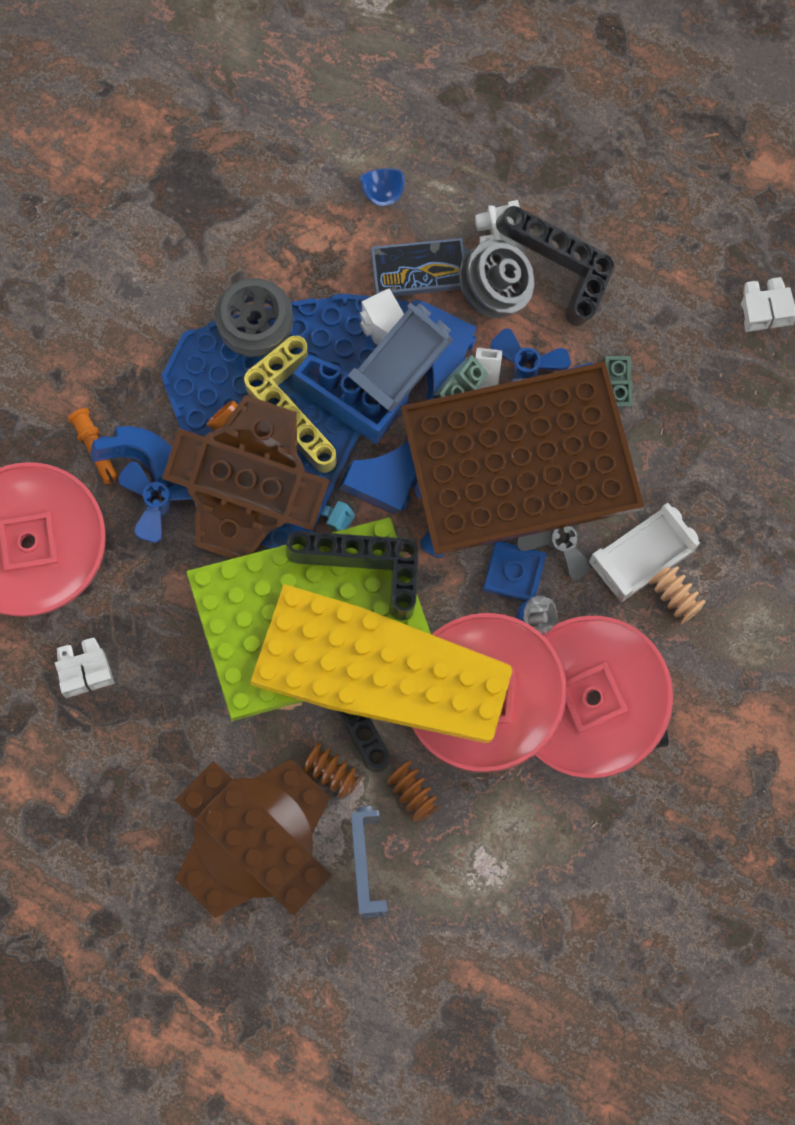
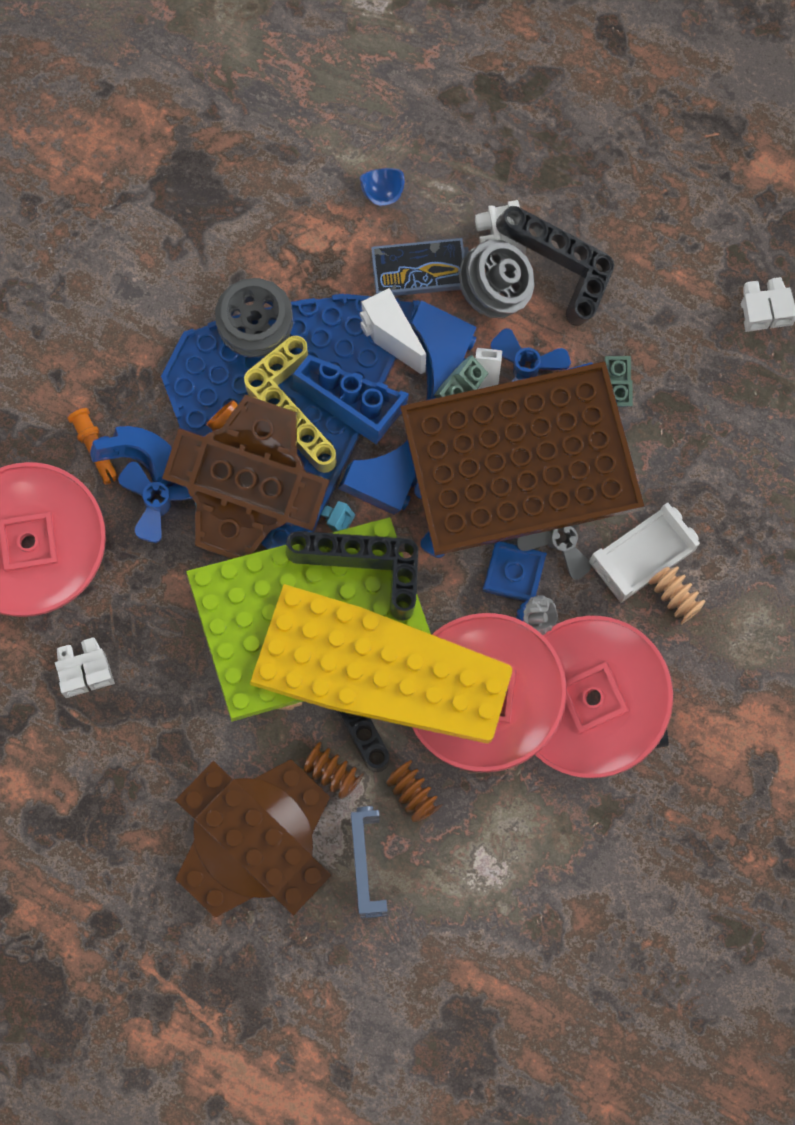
(402, 357): sand blue panel -> none

